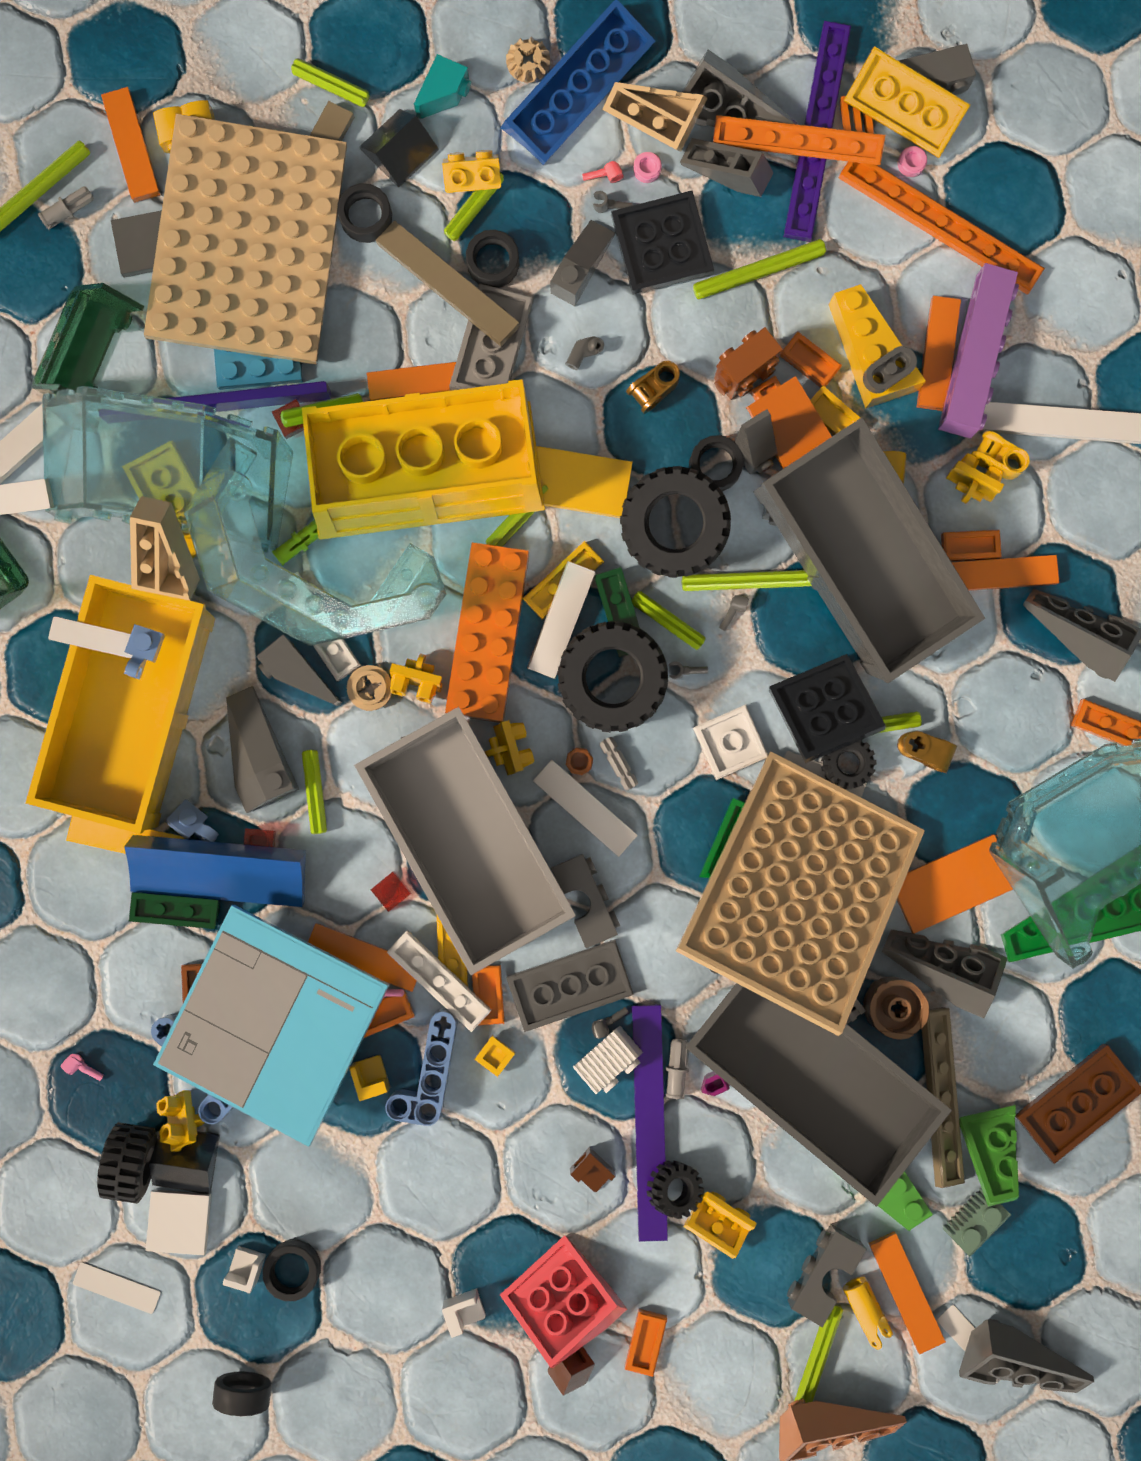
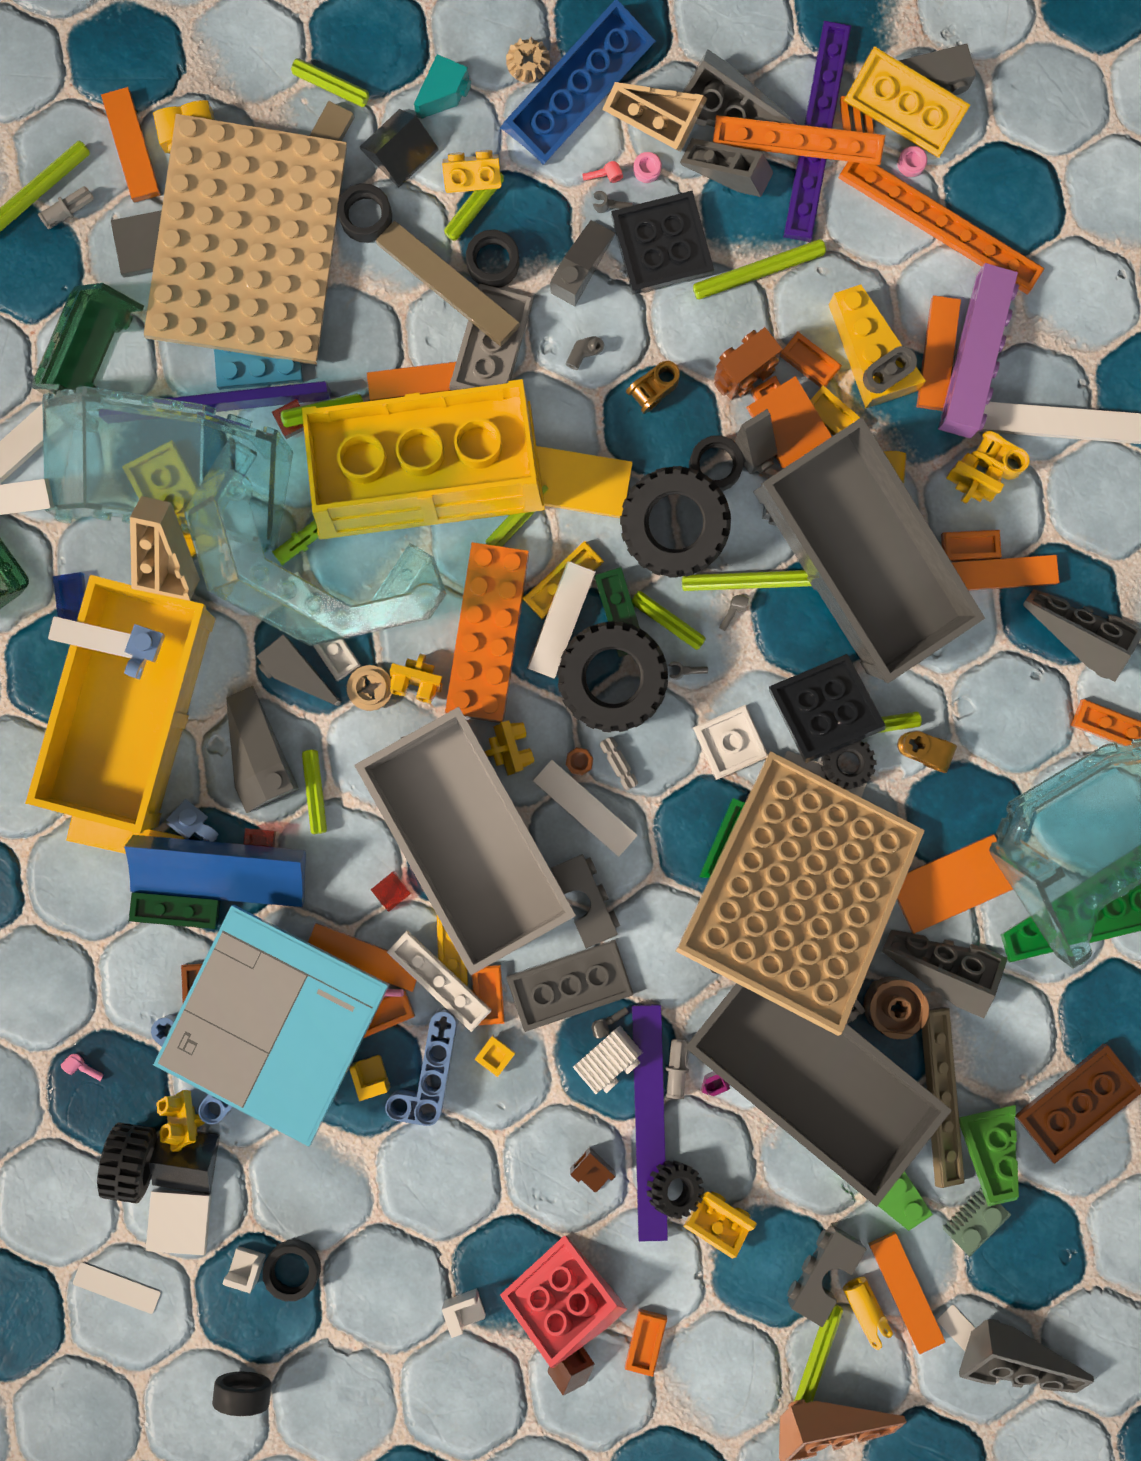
(69, 594): none -> clear blue tile

